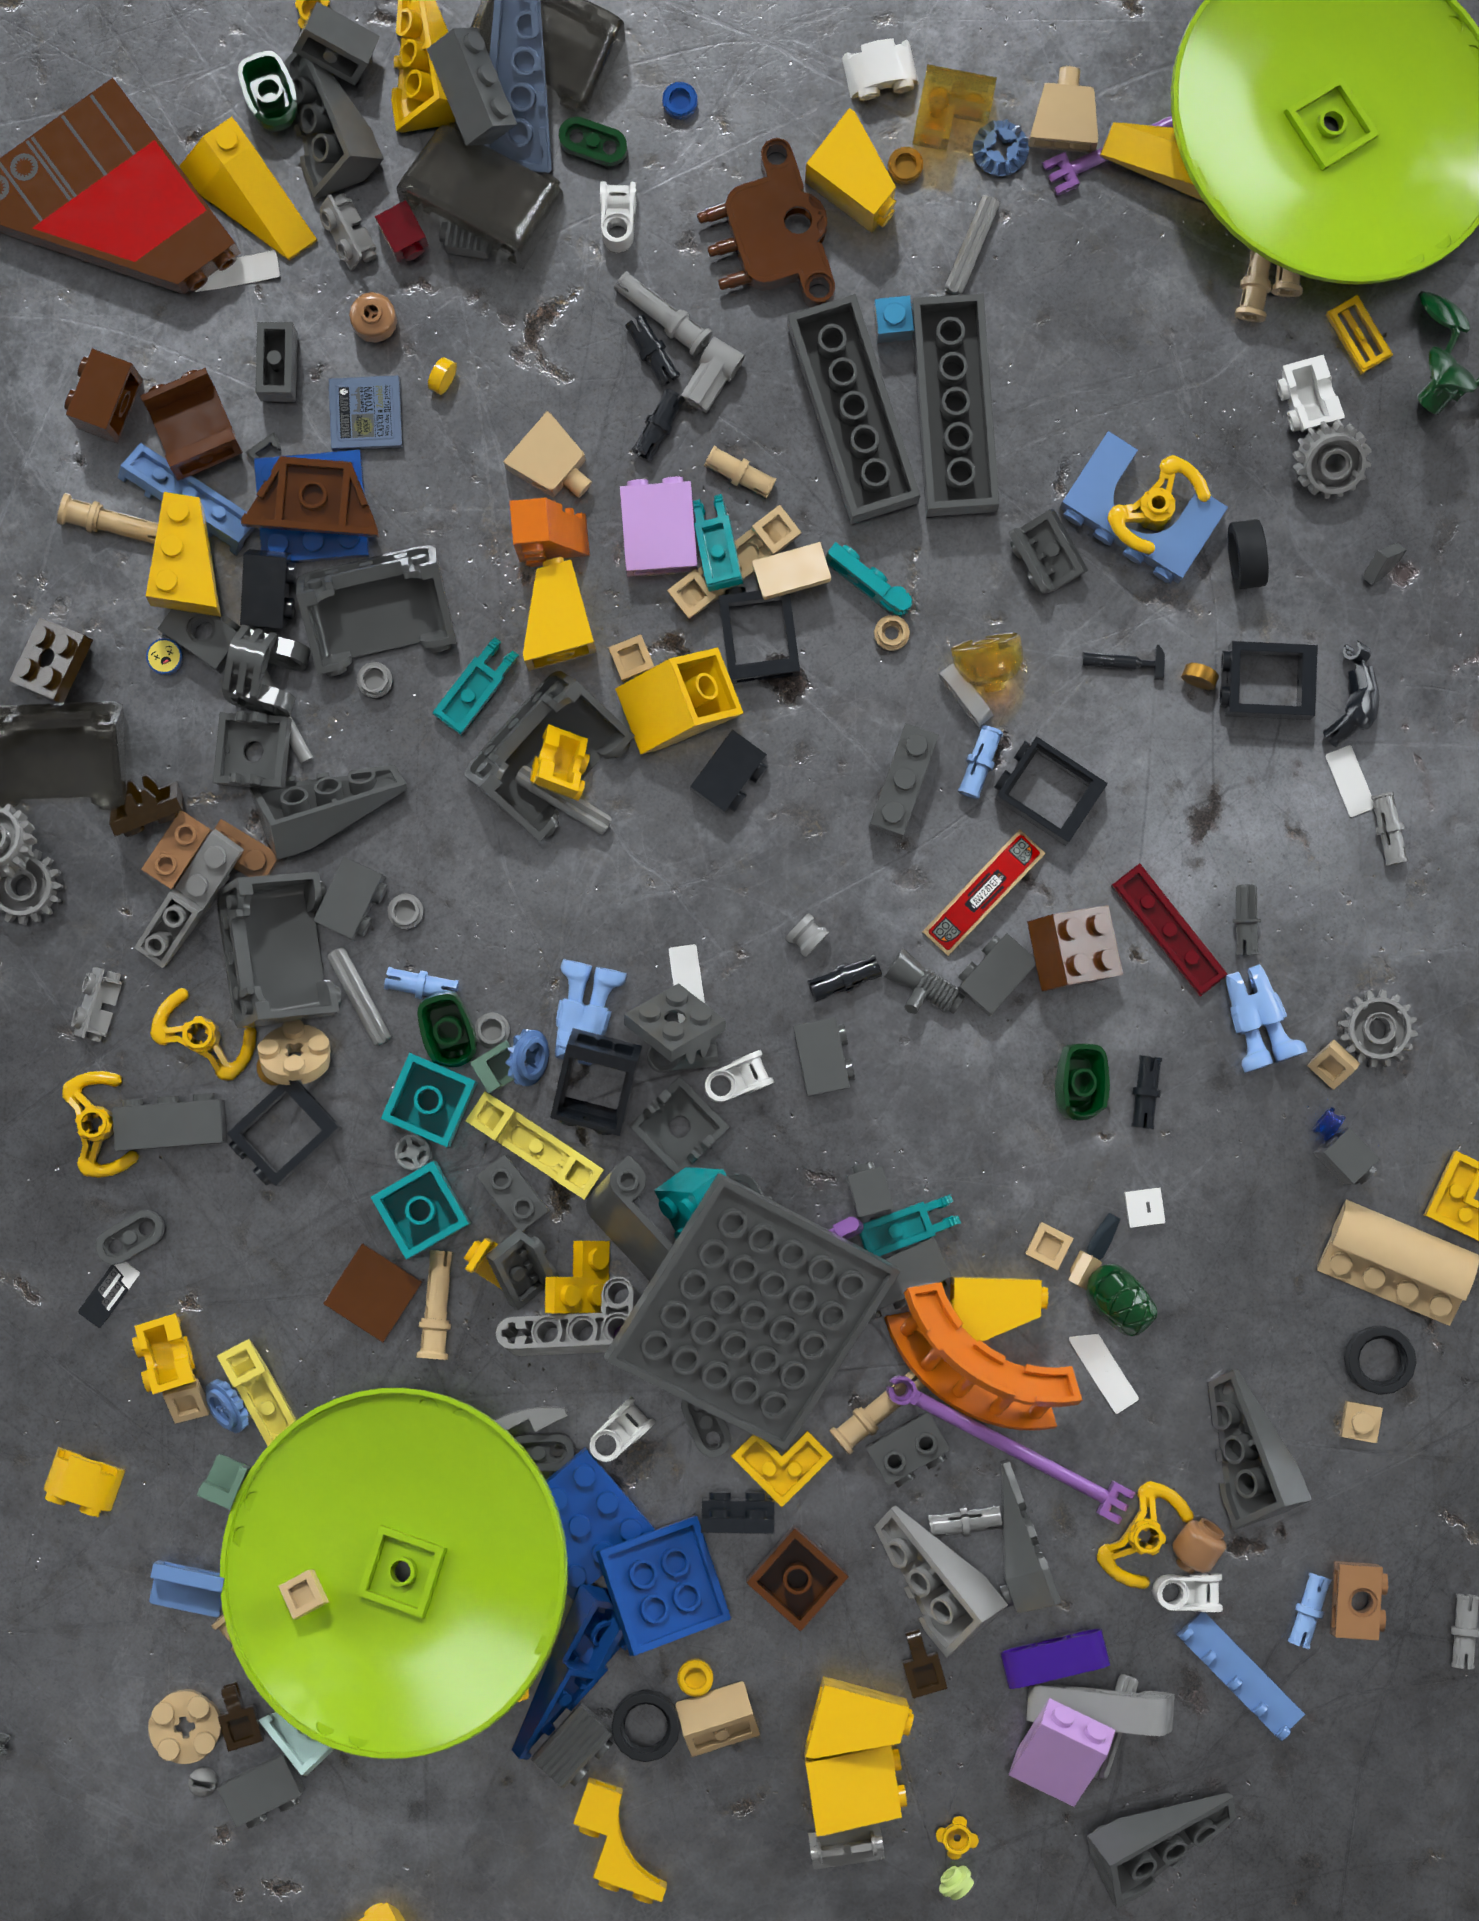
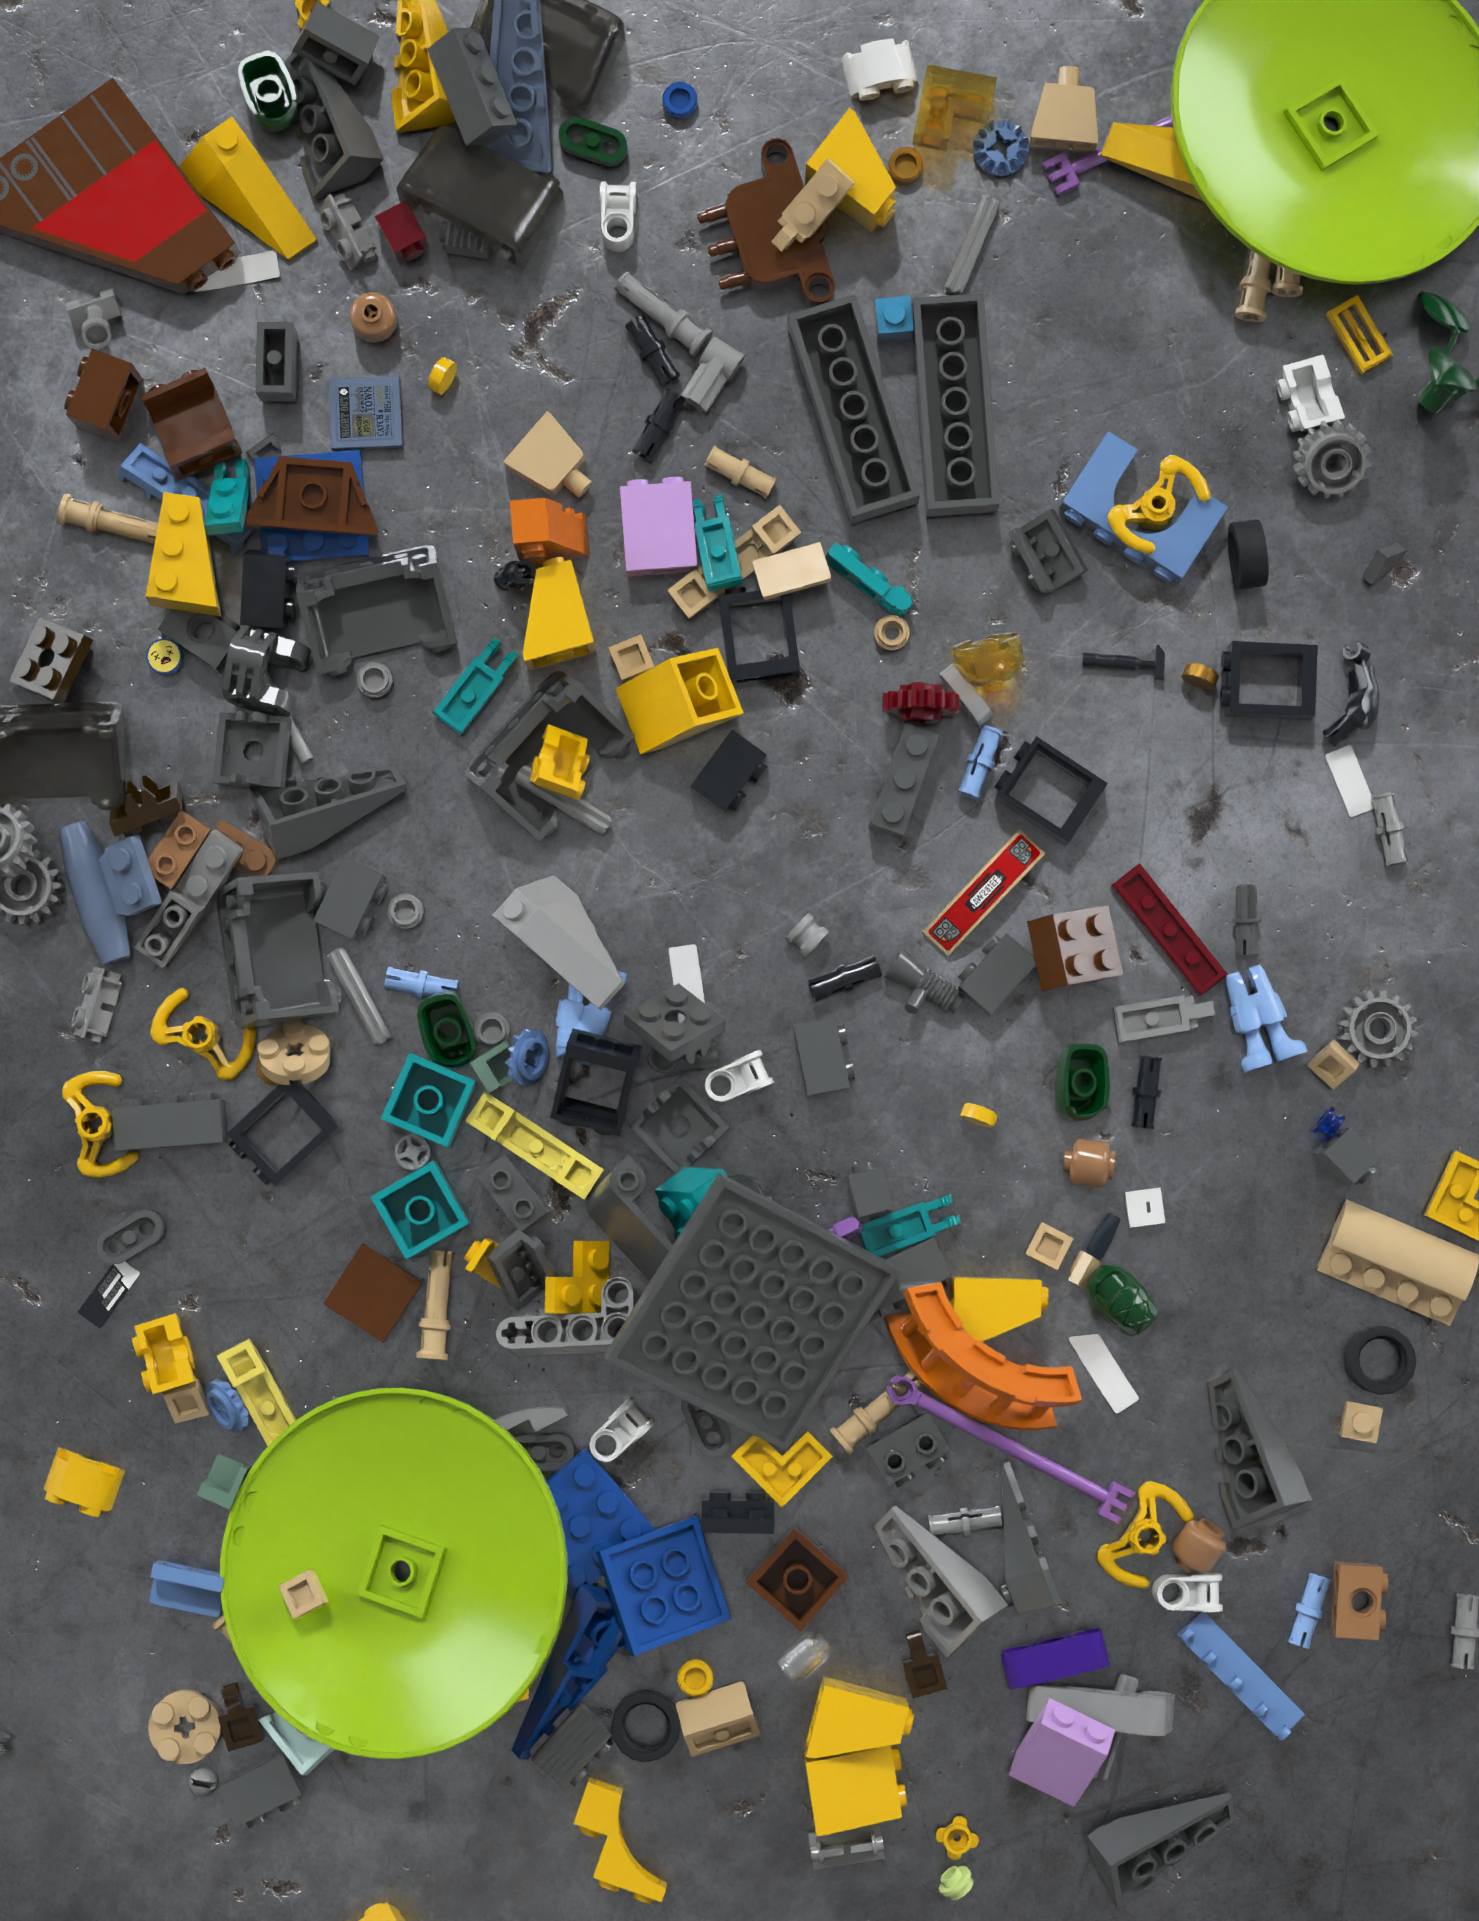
(92, 317): none -> light grey bar
(107, 887): none -> sand blue plate
(228, 500): none -> teal hinge
(518, 578): none -> black pin
(558, 930): none -> light grey wedge
(805, 1656): none -> clear brick
(813, 204): none -> tan hinge
(920, 703): none -> dark red gear
(978, 1115): none -> yellow tile
(1090, 1163): none -> medium nougat head
(1159, 1017): none -> light grey hinge

